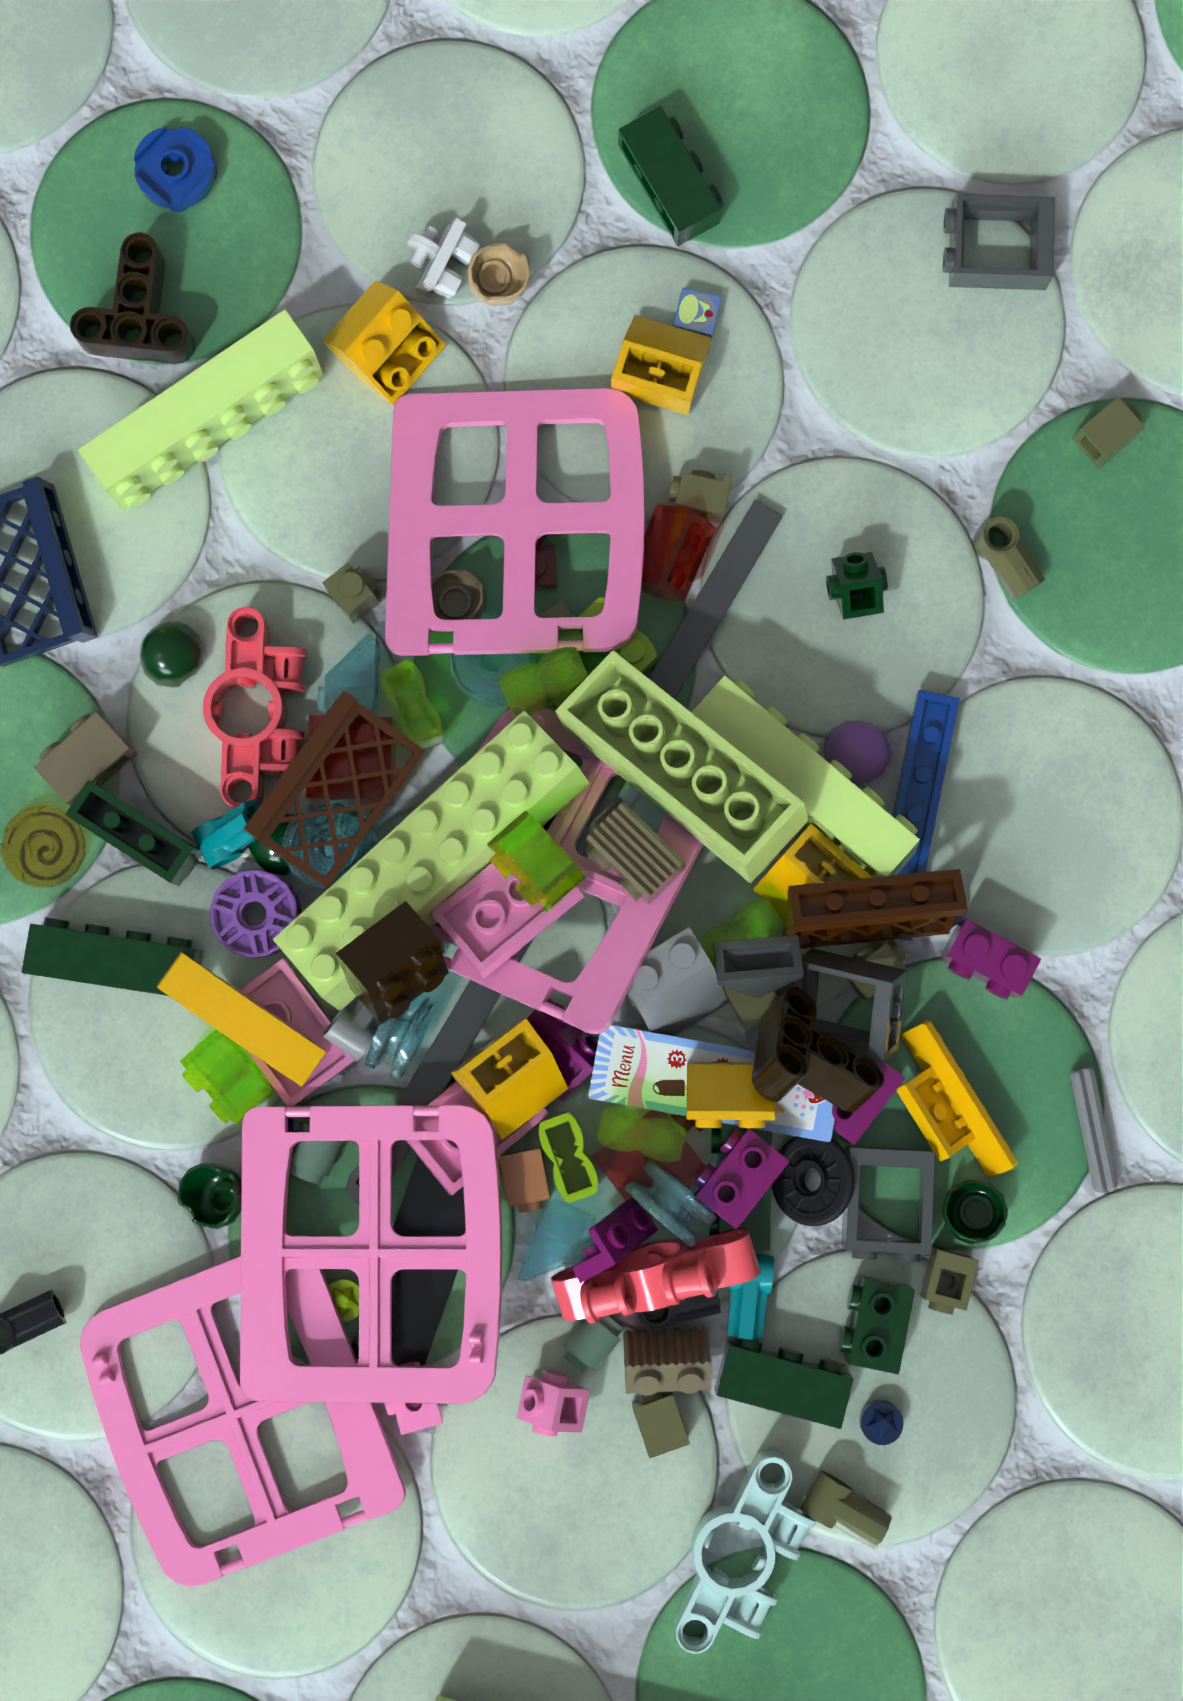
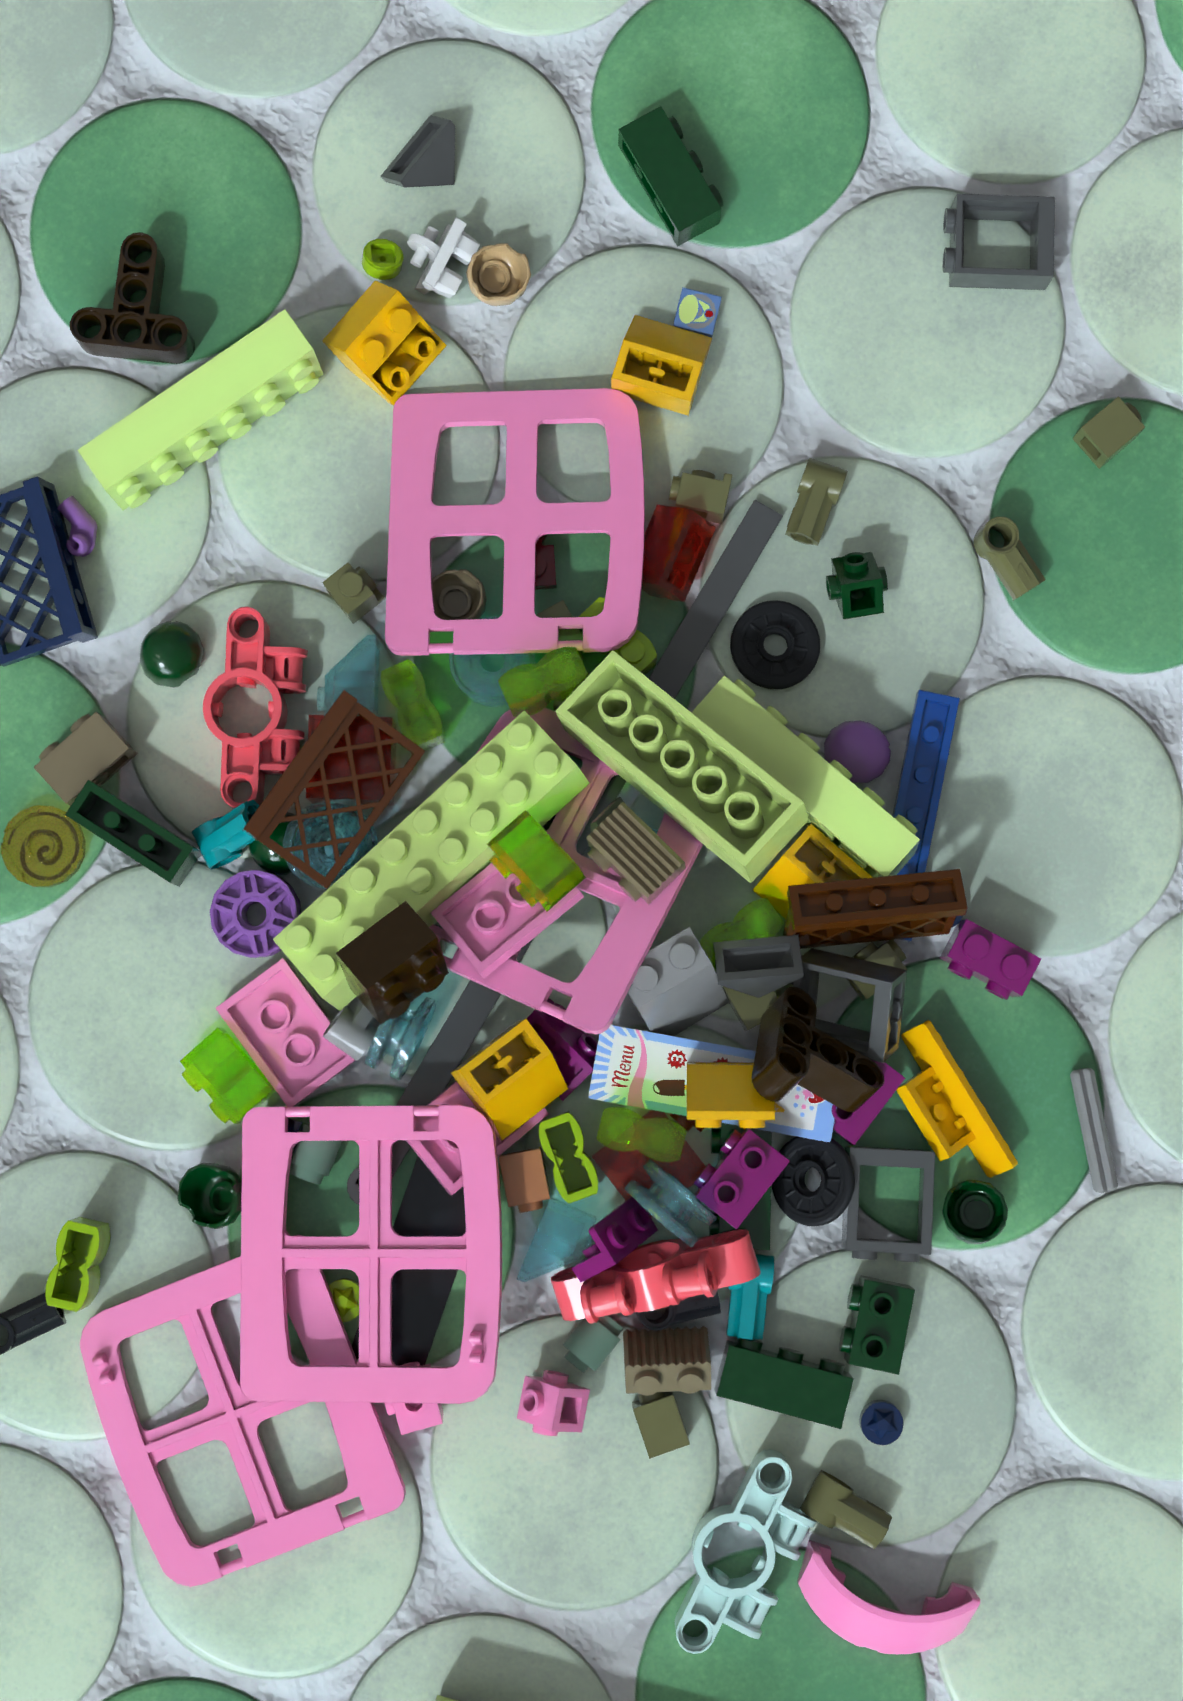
(77, 1274): none -> lime brick
(83, 527): none -> medium lavender arm
(100, 958): dark green brick -> none
(174, 145): blue plate -> none
(241, 1019): yellow slope -> none
(382, 259): none -> lime tile
(426, 158): none -> dark grey slope
(771, 670): none -> black wheel
(818, 492): none -> olive piece
(879, 1626): none -> bright pink windscreen
(963, 1272): olive brick -> none

